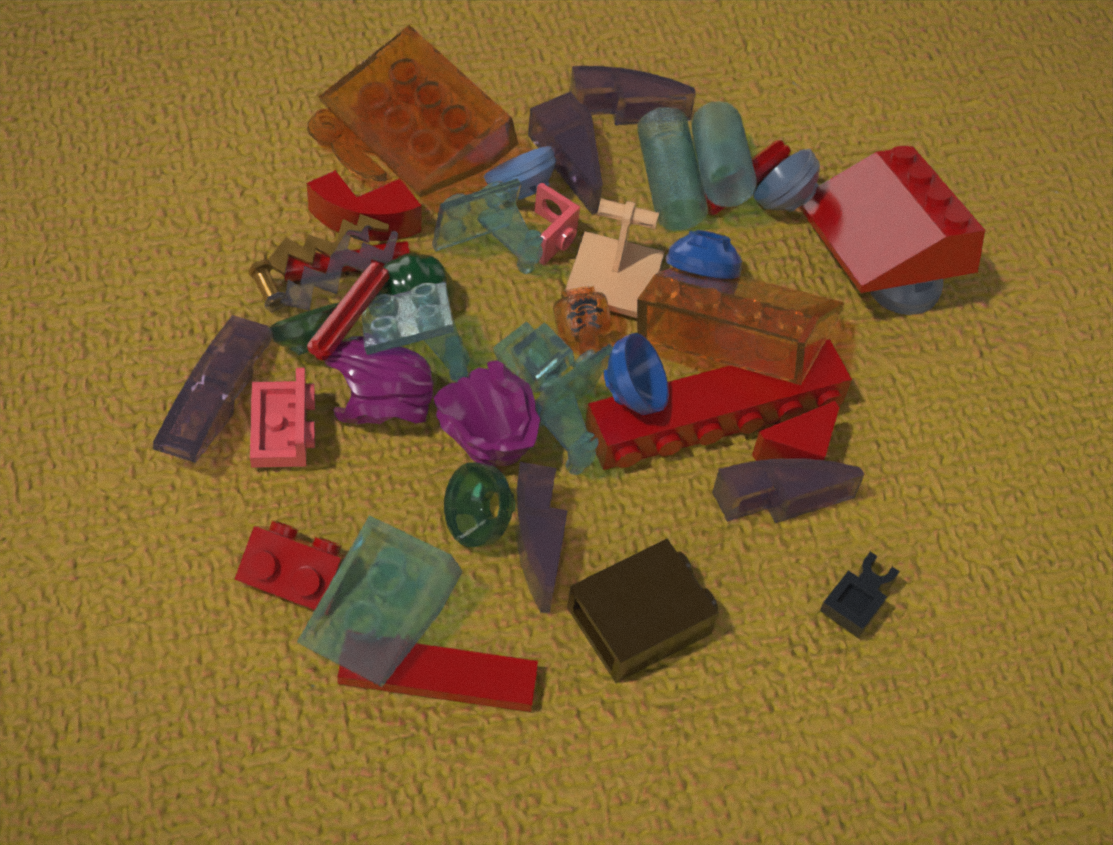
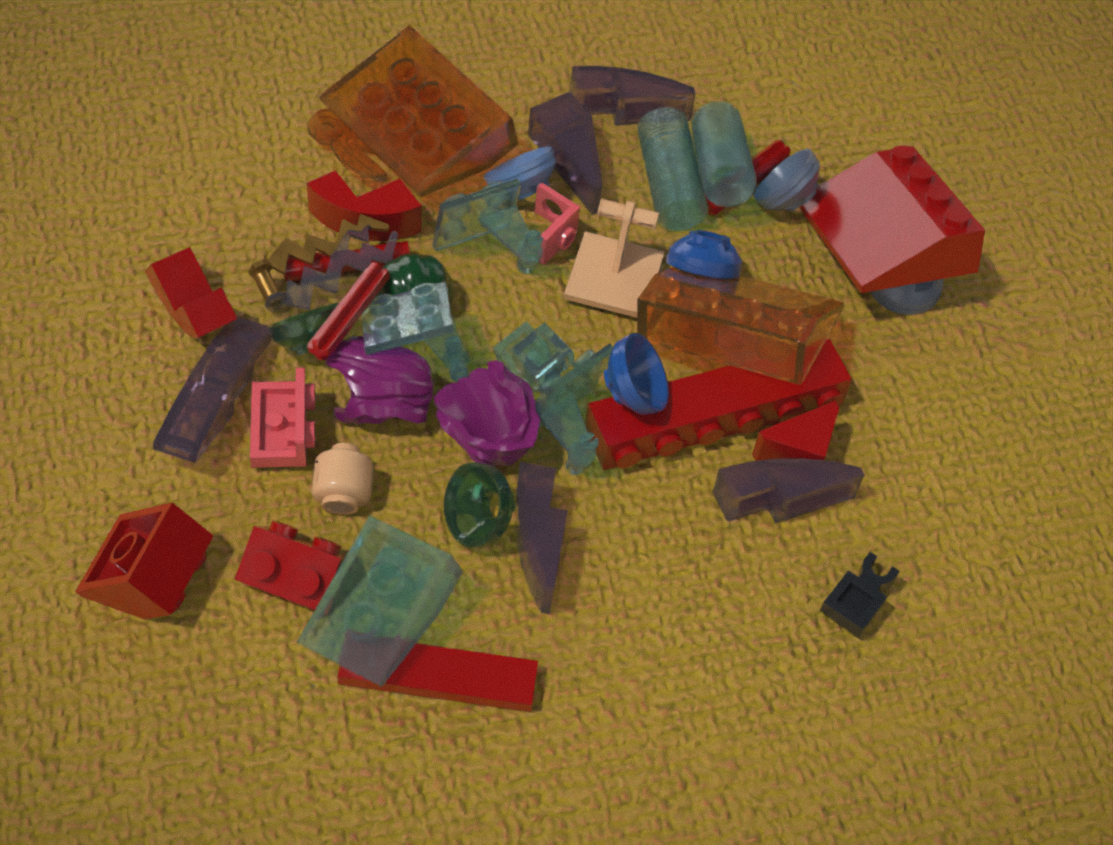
(147, 562): none -> red slope
(188, 294): none -> red brick
(342, 479): none -> light nougat head
(582, 317): clear orange head -> none
(642, 609): dark brown brick -> none

